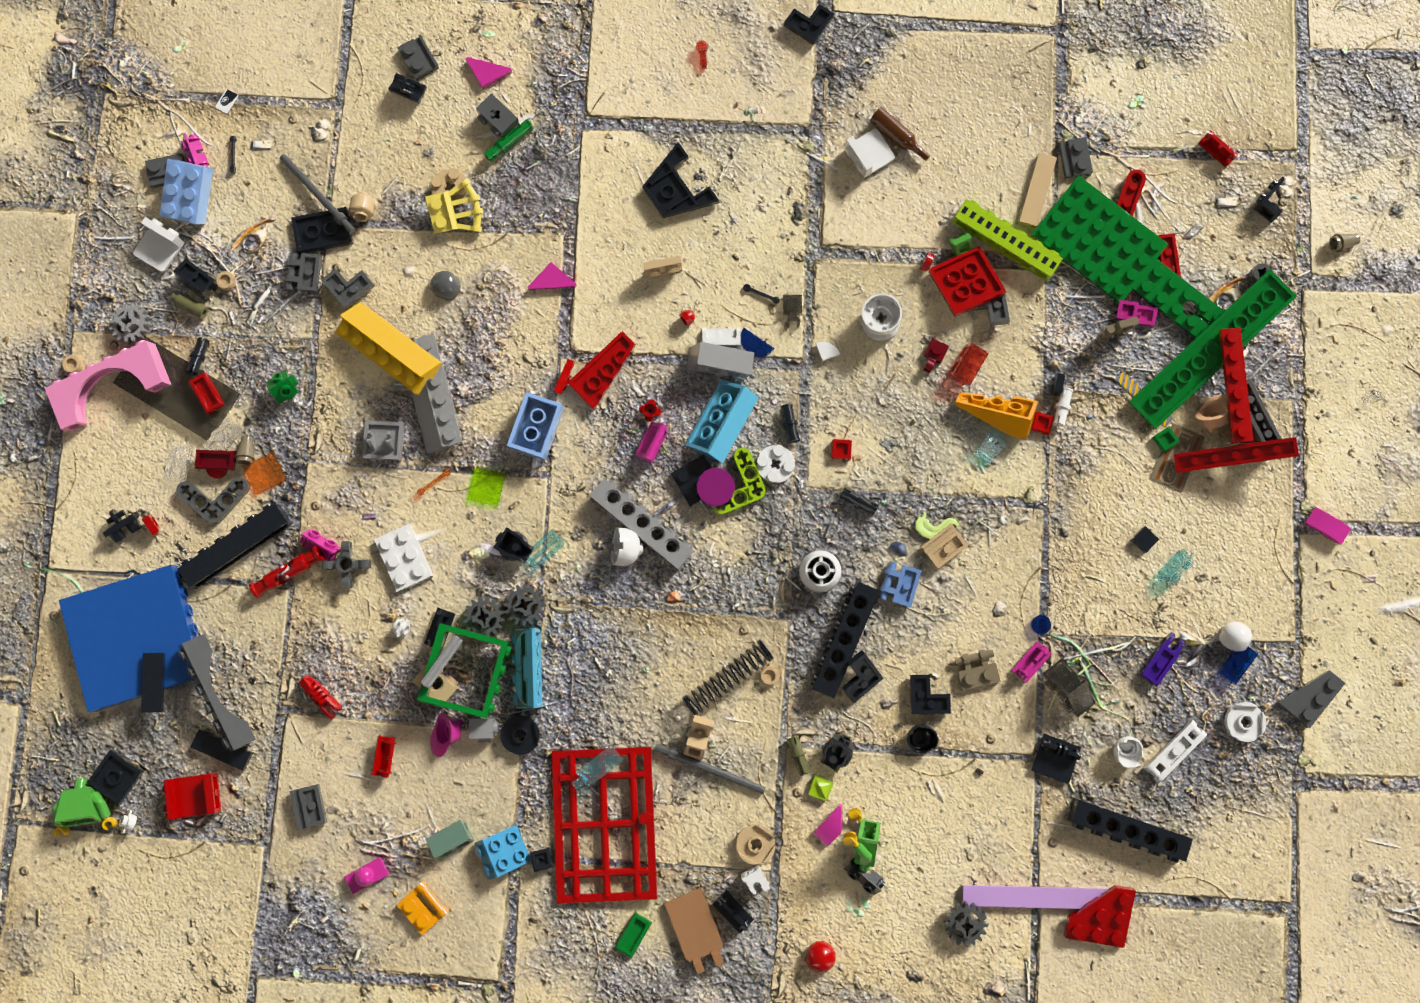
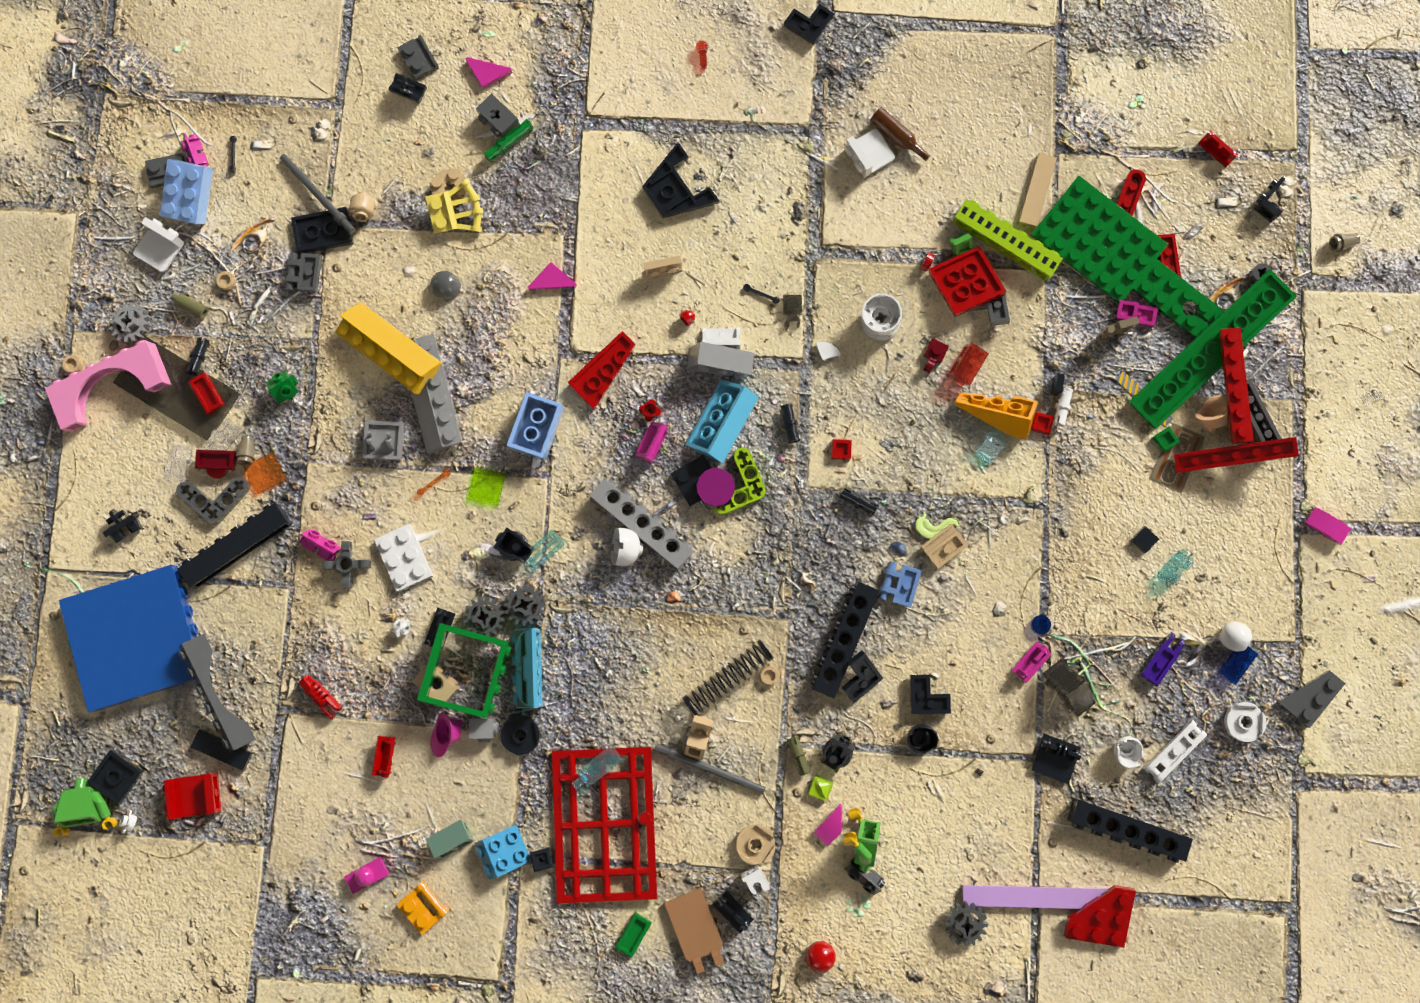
(151, 524): red tile -> none
(153, 682): black tile -> none
(195, 279): black hinge -> none
(226, 101): sticker -> none
(289, 570): red piece -> none
(308, 806): dark grey plate -> none
(347, 292): dark grey plate -> none
(441, 662): light grey axle -> none
(564, 377): red tile -> none
(754, 344): clear blue tile -> none
(776, 453): white plate -> none
(820, 556): white wheel -> none
(978, 676): dark tan plate -> none
(1075, 158): dark grey plate -> none

